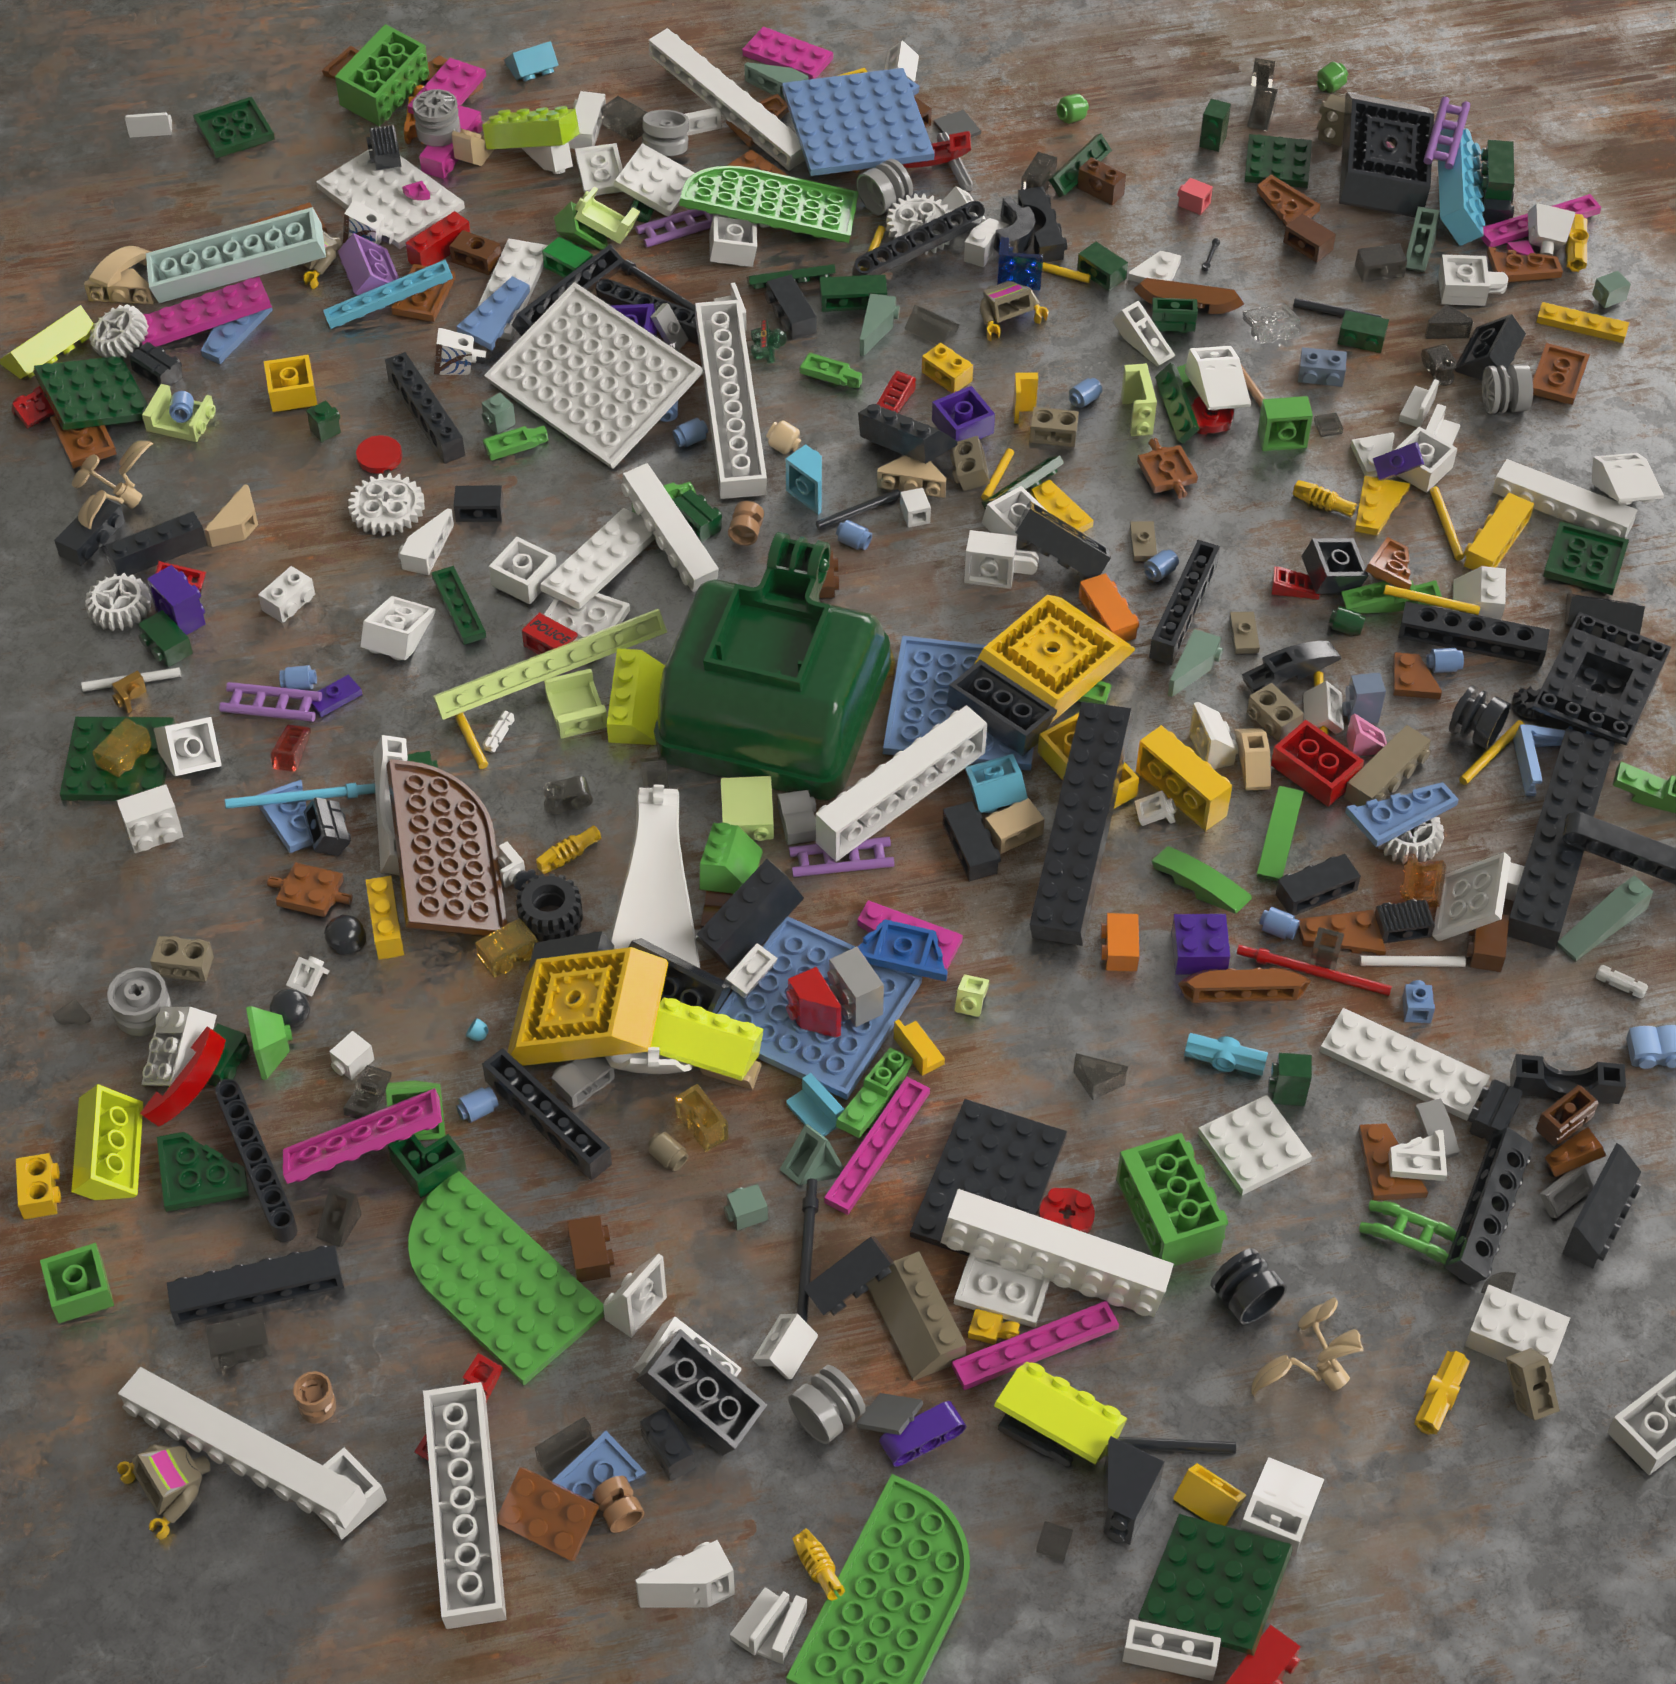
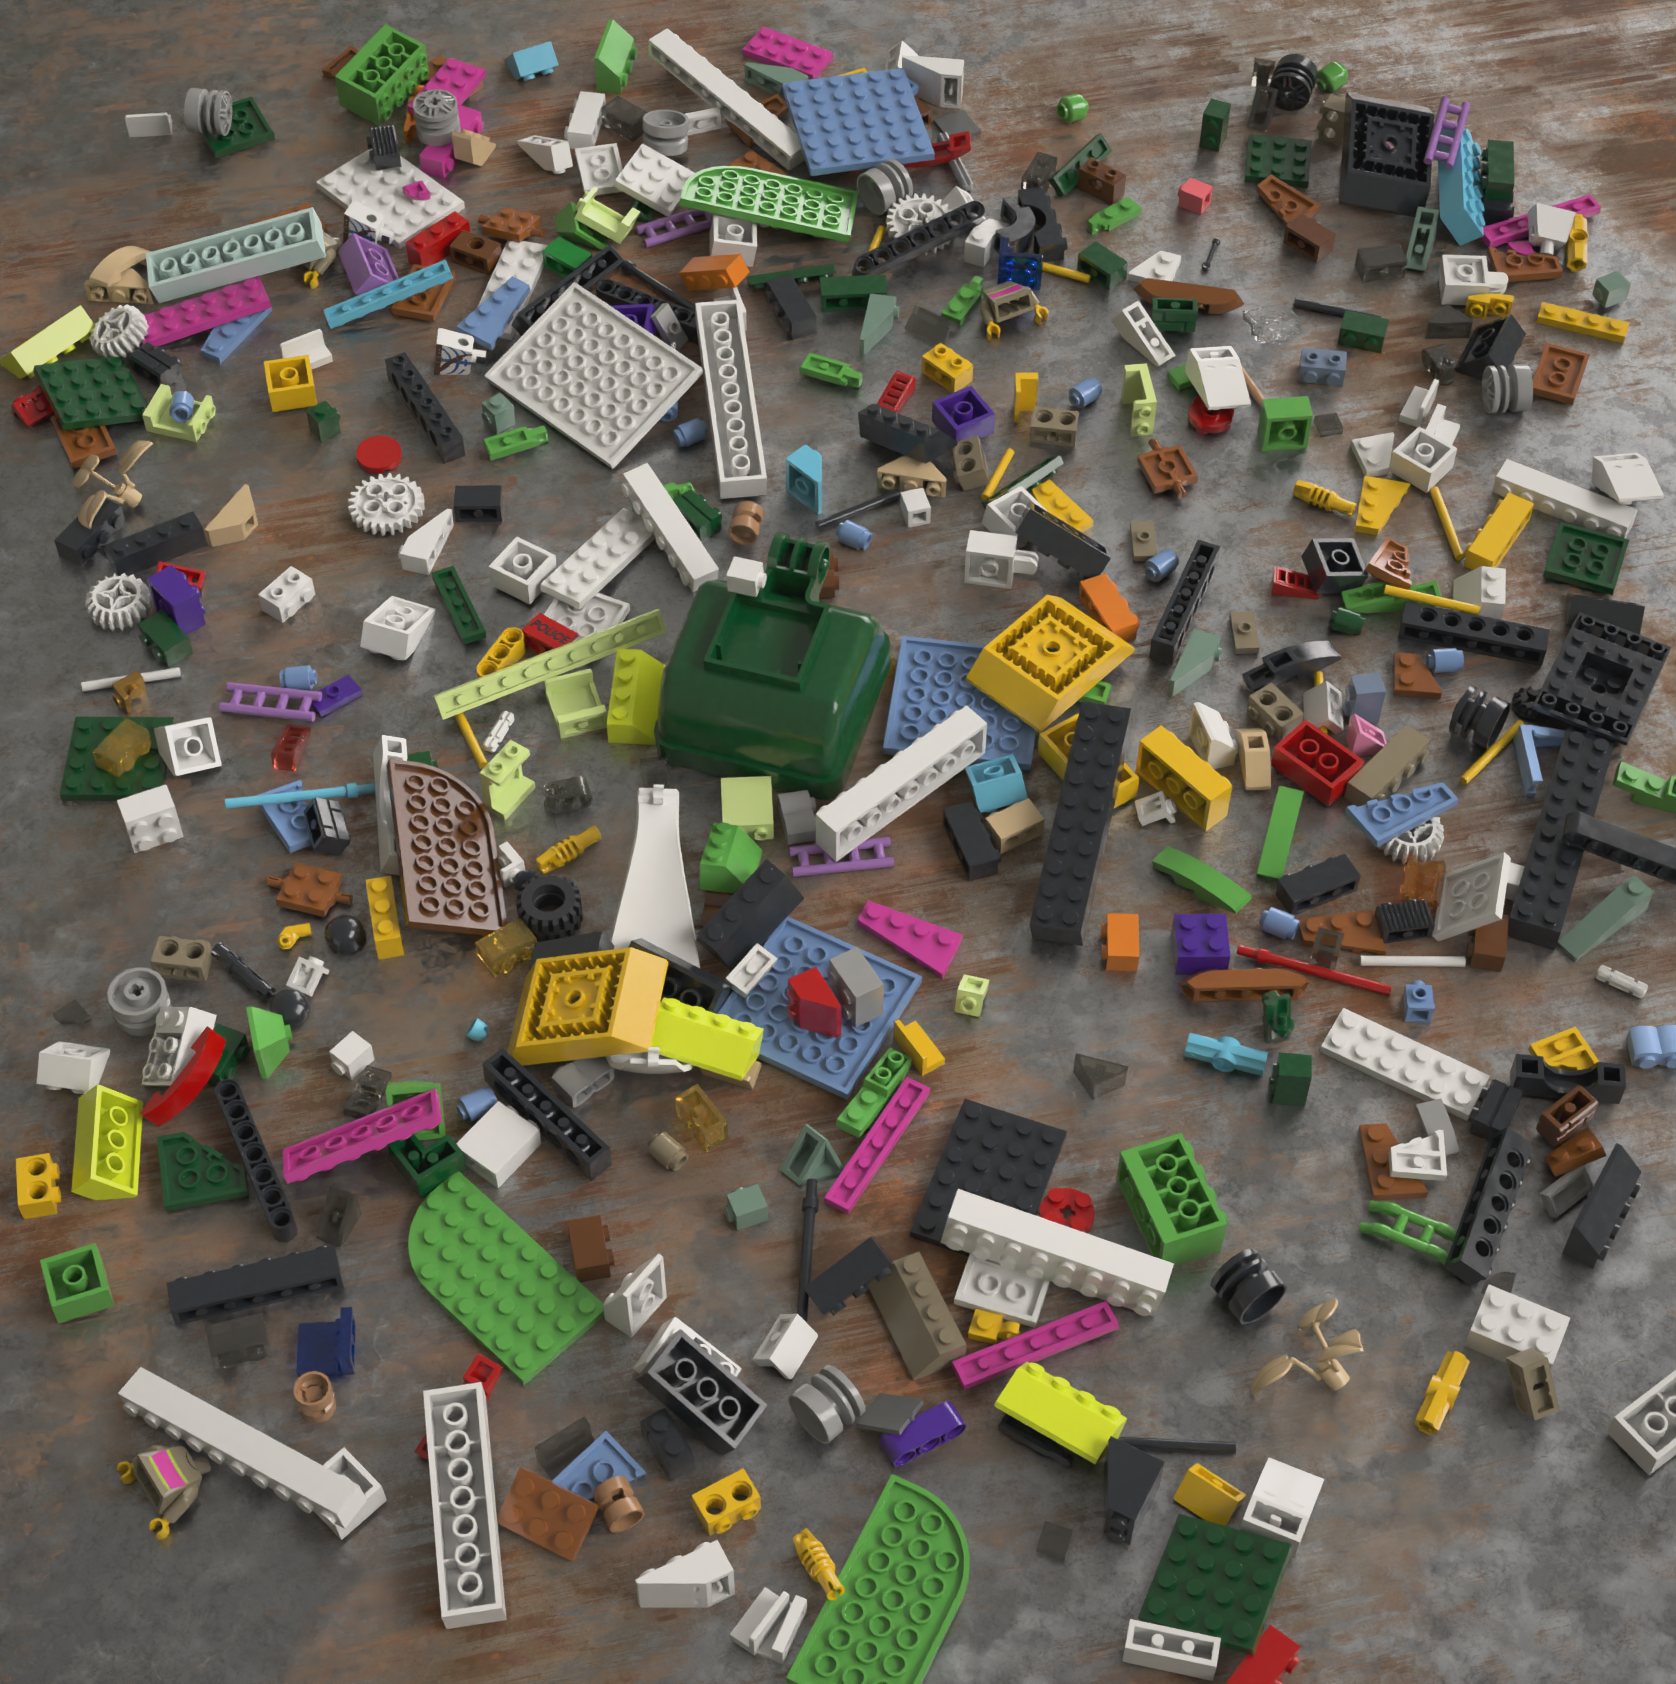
(71, 1066): none -> white slope
(208, 111): none -> light grey wheel
(236, 965): none -> black pin
(291, 934): none -> yellow arm
(308, 344): none -> white panel
(328, 1346): none -> clear blue bracket
(499, 1143): none -> white brick
(504, 652): none -> yellow beam
(504, 782): none -> yellowish green panel
(512, 225): none -> dark orange plate
(531, 128): lime brick -> none
(614, 59): none -> bright green slope
(714, 272): none -> orange brick
(721, 1496): none -> yellow brick
(745, 576): none -> white brick
(766, 342): clear green hips -> none
(783, 437): tan head -> none
(815, 1106): medium azure panel -> none
(905, 949): blue wing -> none
(938, 79): none -> white slope
(964, 301): none -> bright green hinge
(1007, 708): black slope -> none
(1114, 216): none -> bright green hinge
(1177, 403): dark green plate -> none
(1254, 1144): white plate -> none
(1277, 1015): none -> dark green hips
(1295, 81): none -> black wheel
(1398, 461): dark purple plate -> none
(1483, 304): none -> yellow slope
(1565, 1051): none -> yellow wing

